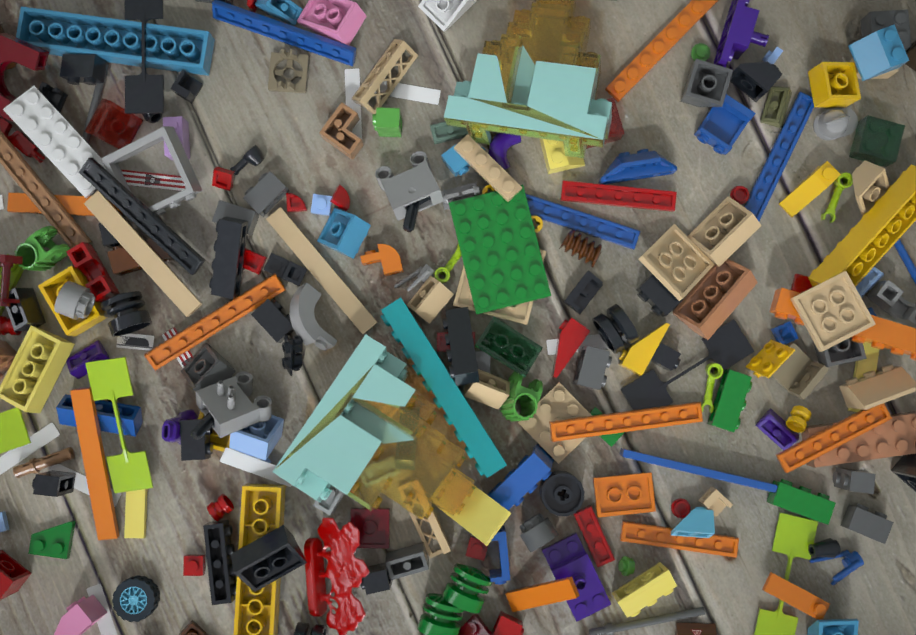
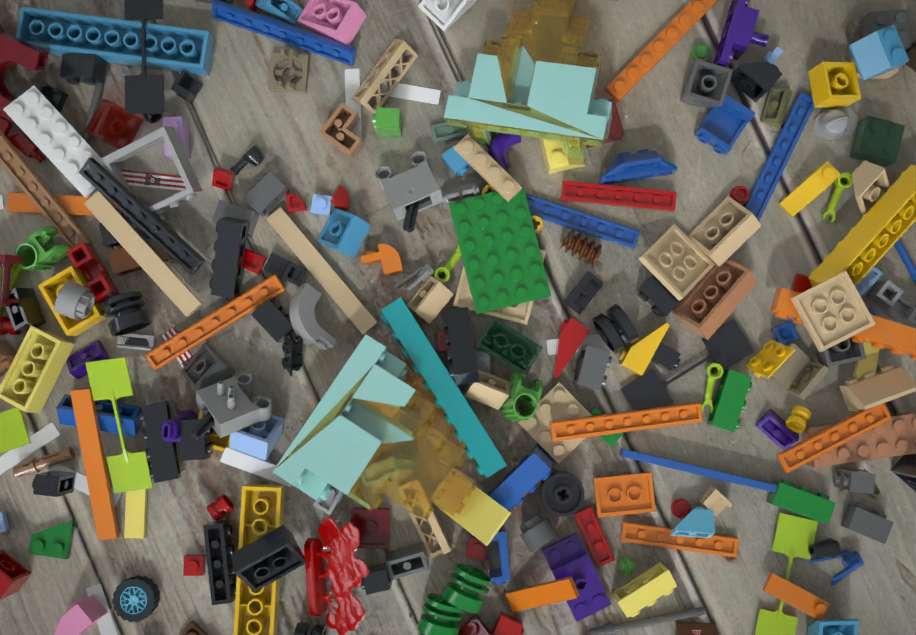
(160, 452): none -> black brick

